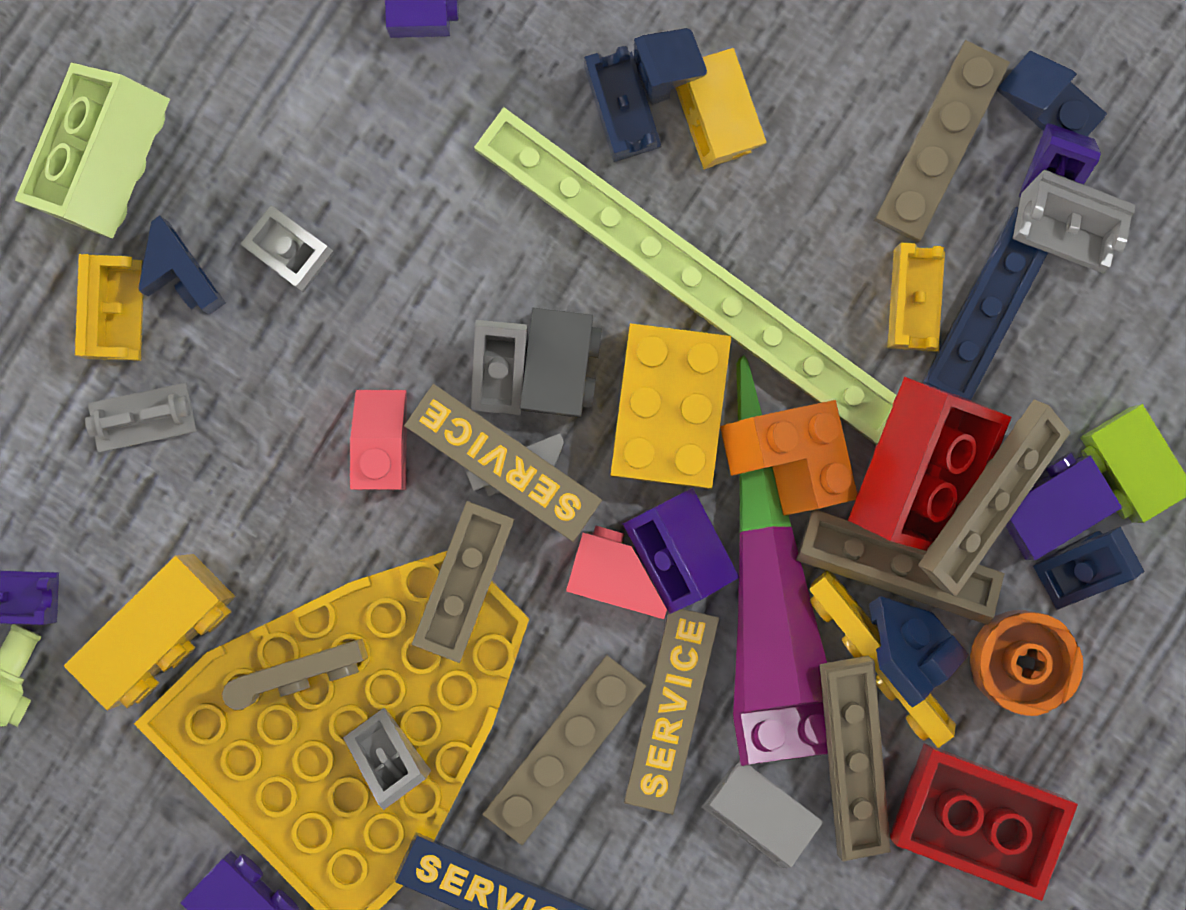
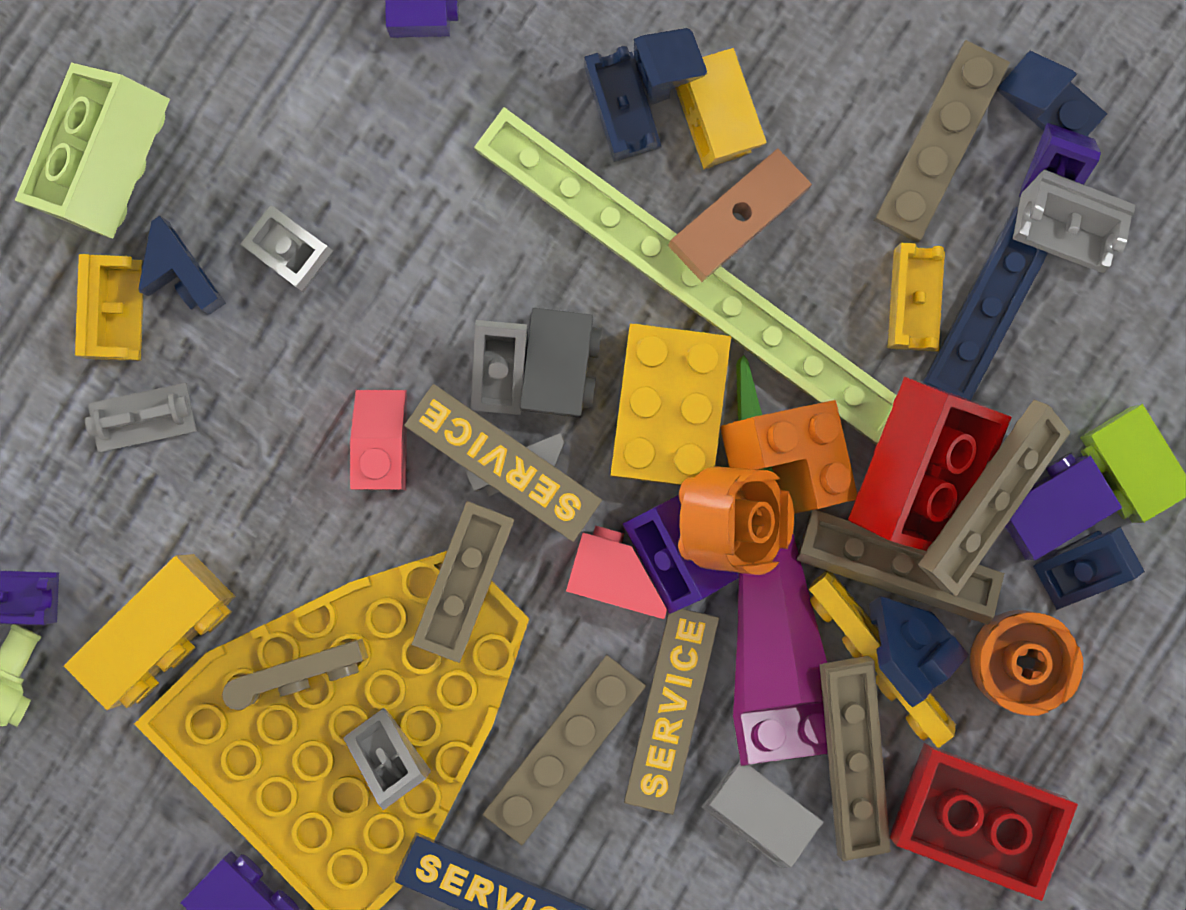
(734, 519): none -> orange brick
(757, 197): none -> nougat tile

